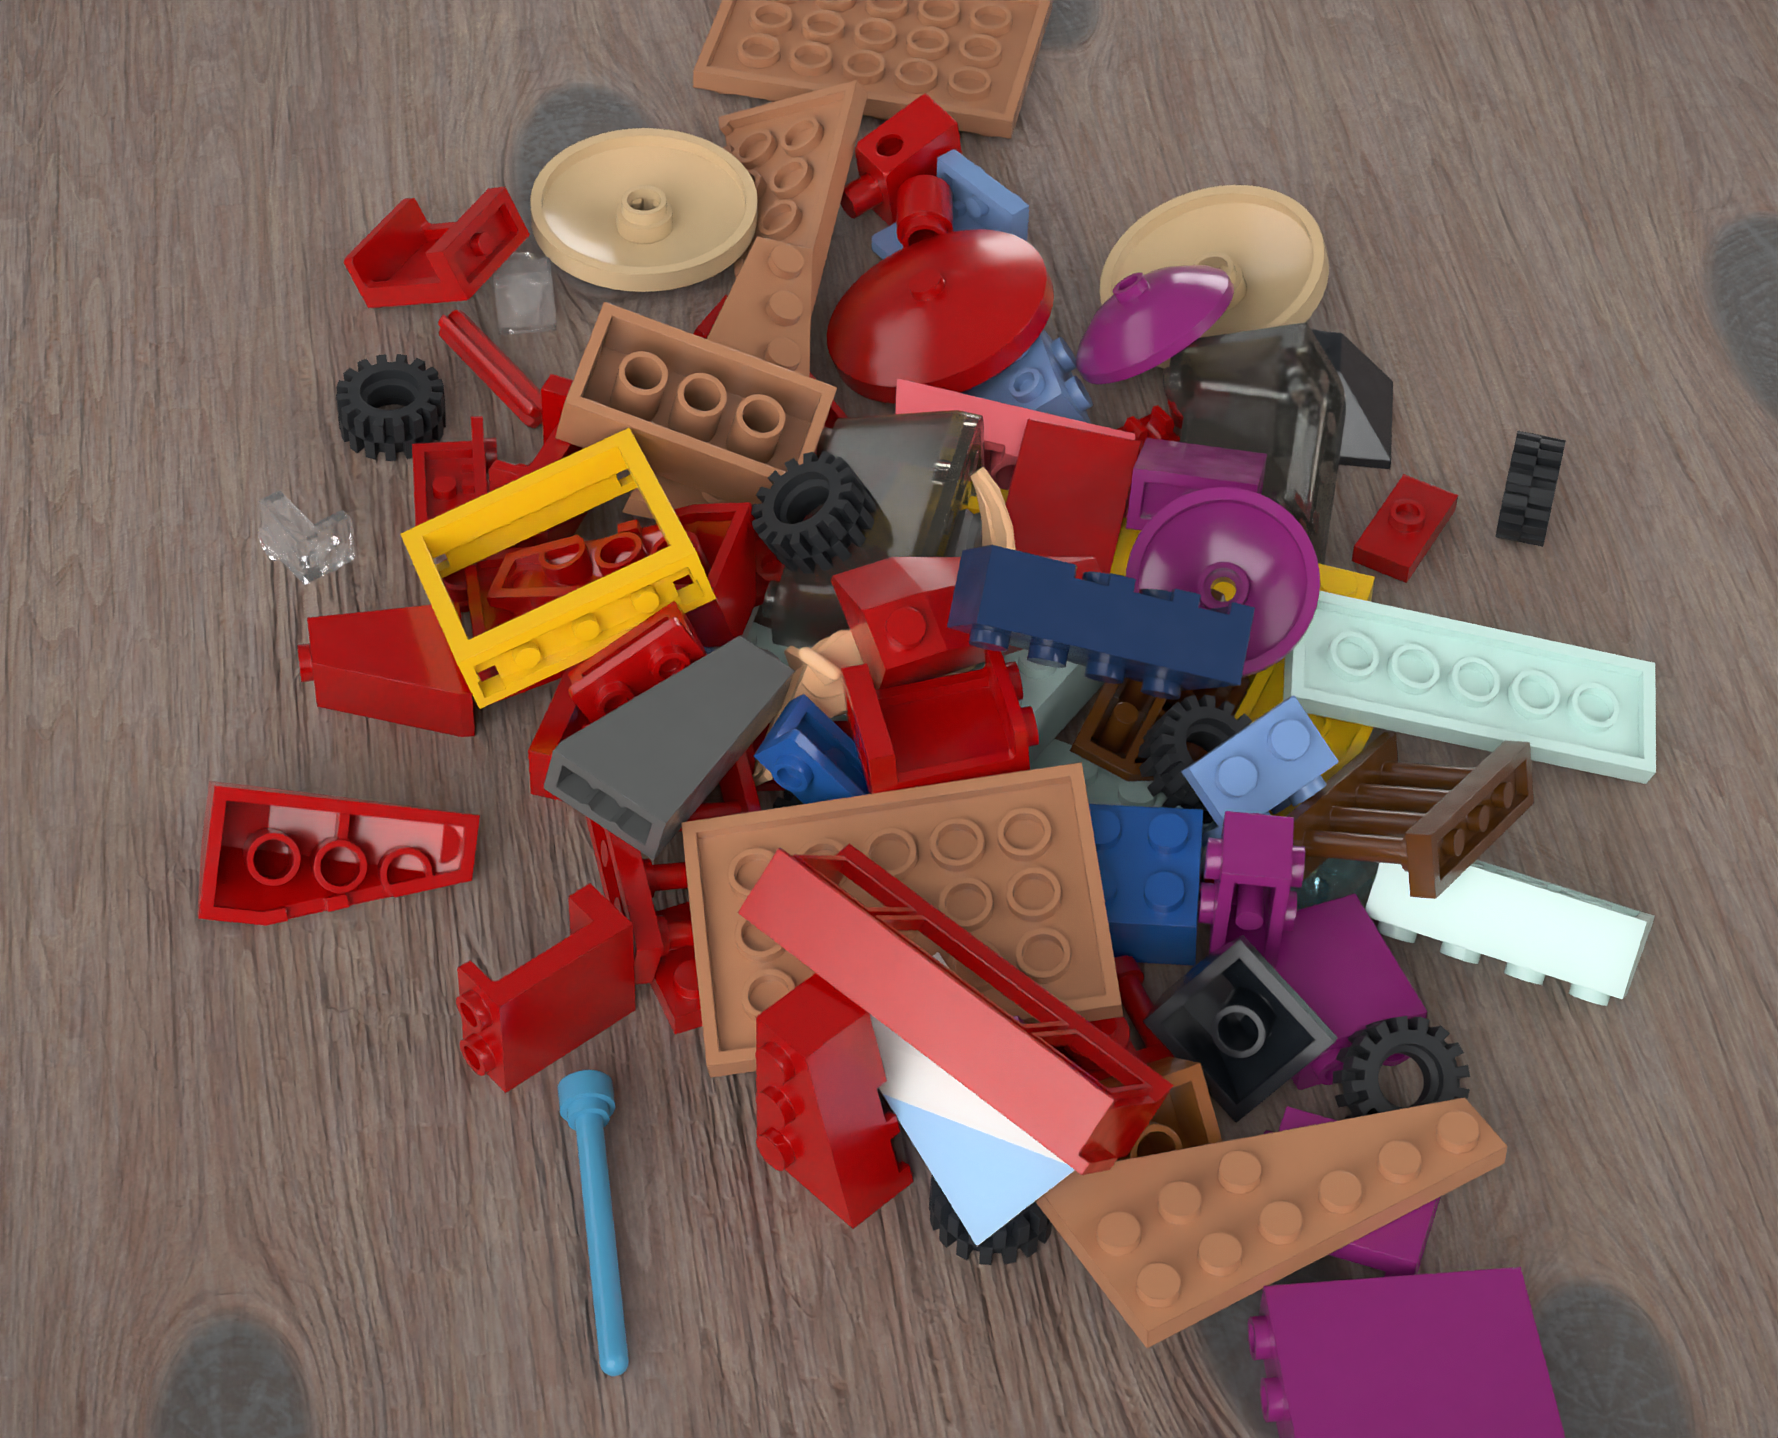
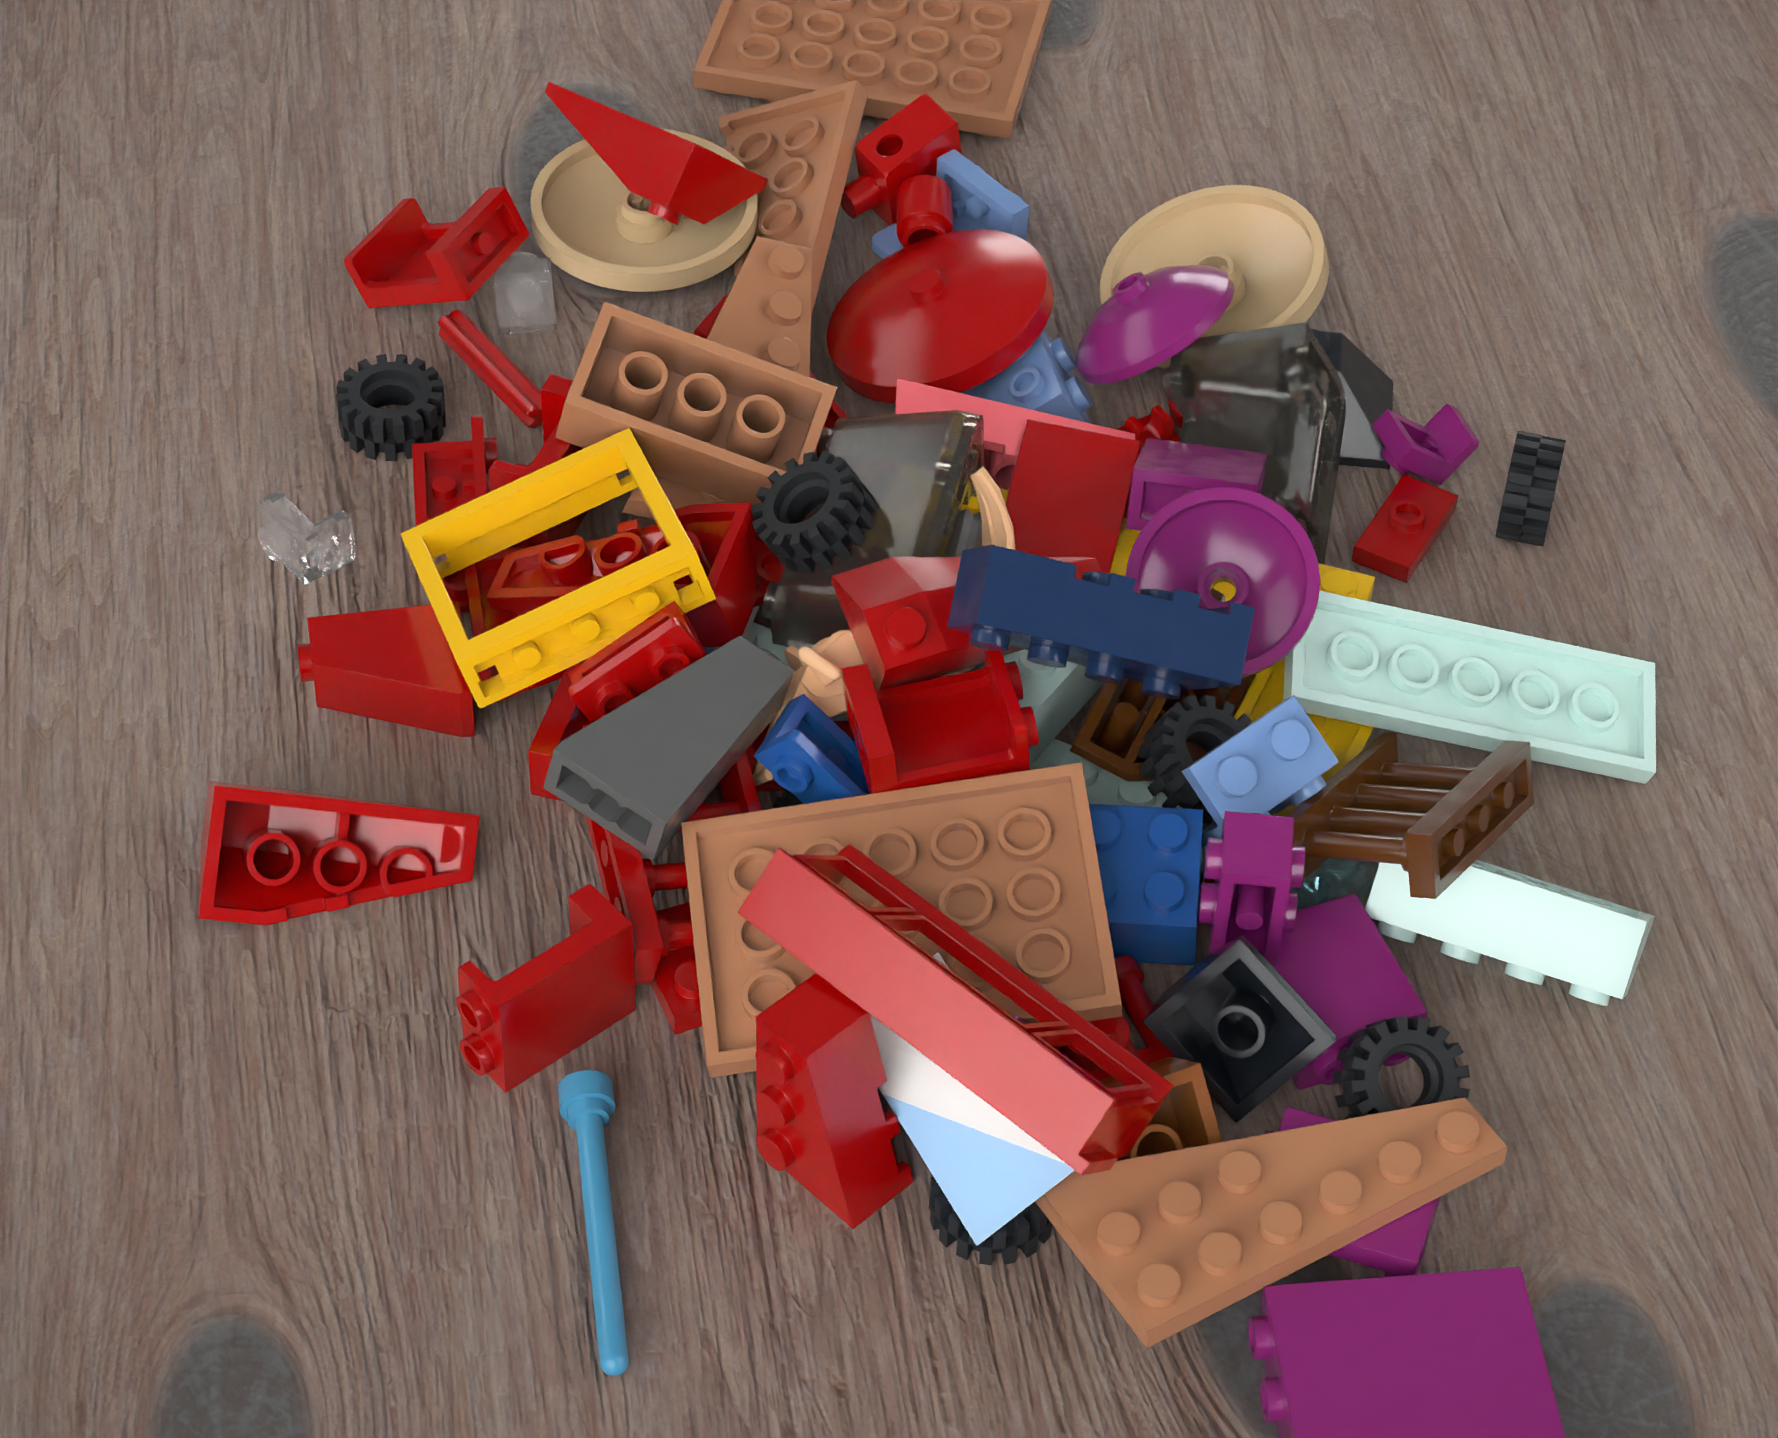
(658, 165): none -> red wedge
(1426, 450): none -> magenta bracket

